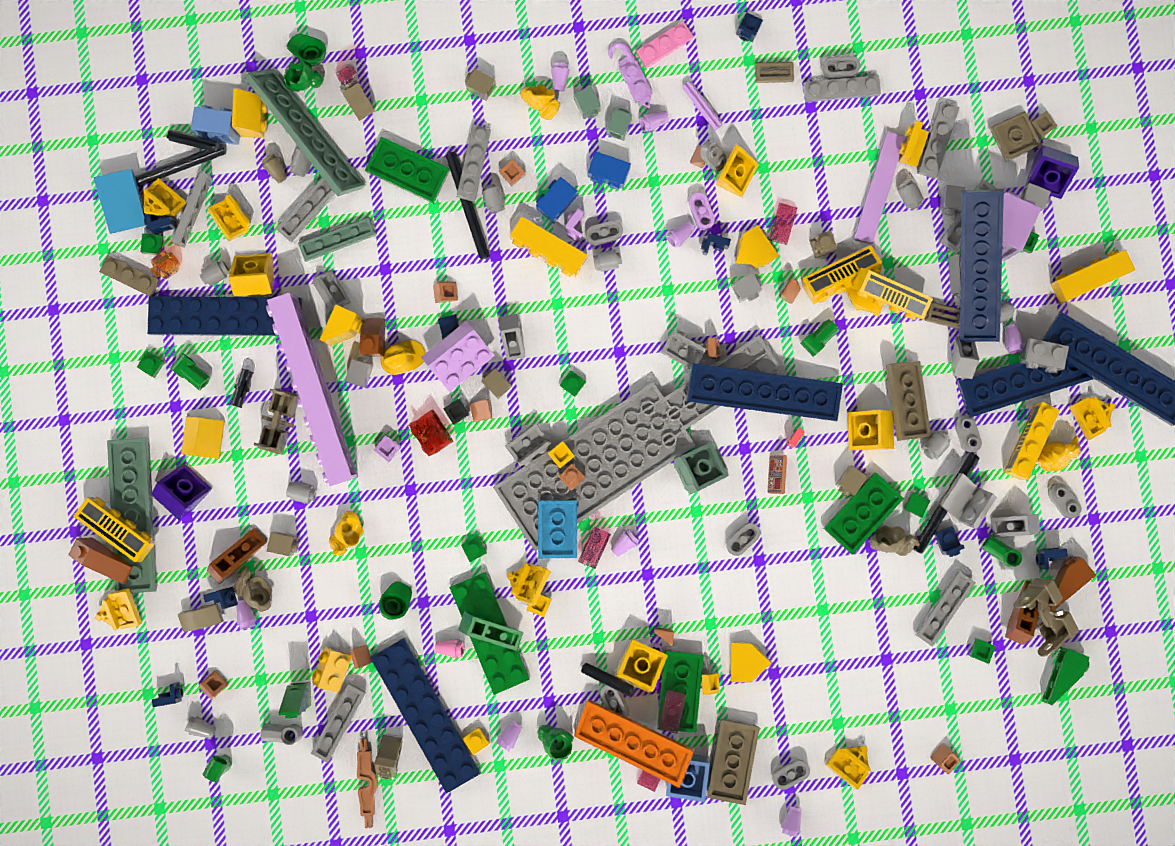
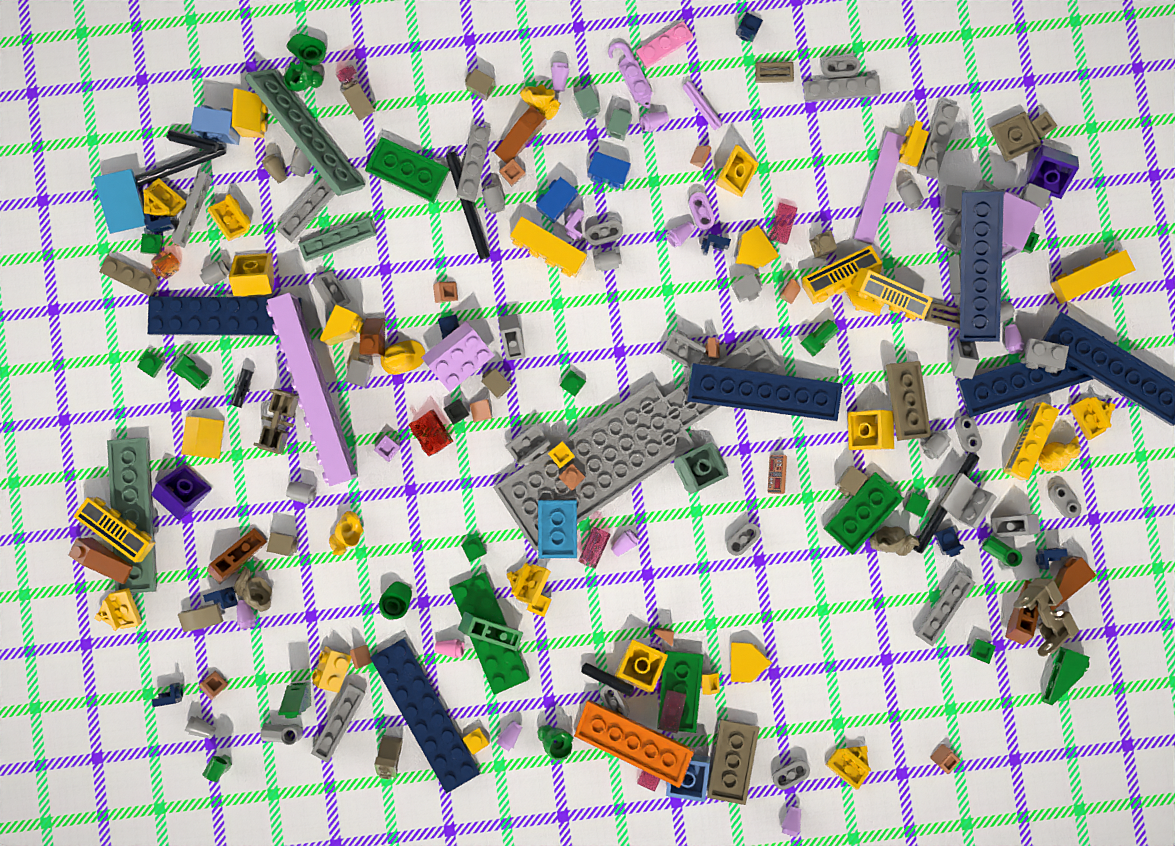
(366, 772): nougat piece -> none
(521, 134): none -> dark orange slope
(713, 156): light grey plate -> none
(795, 438): coral tile -> none

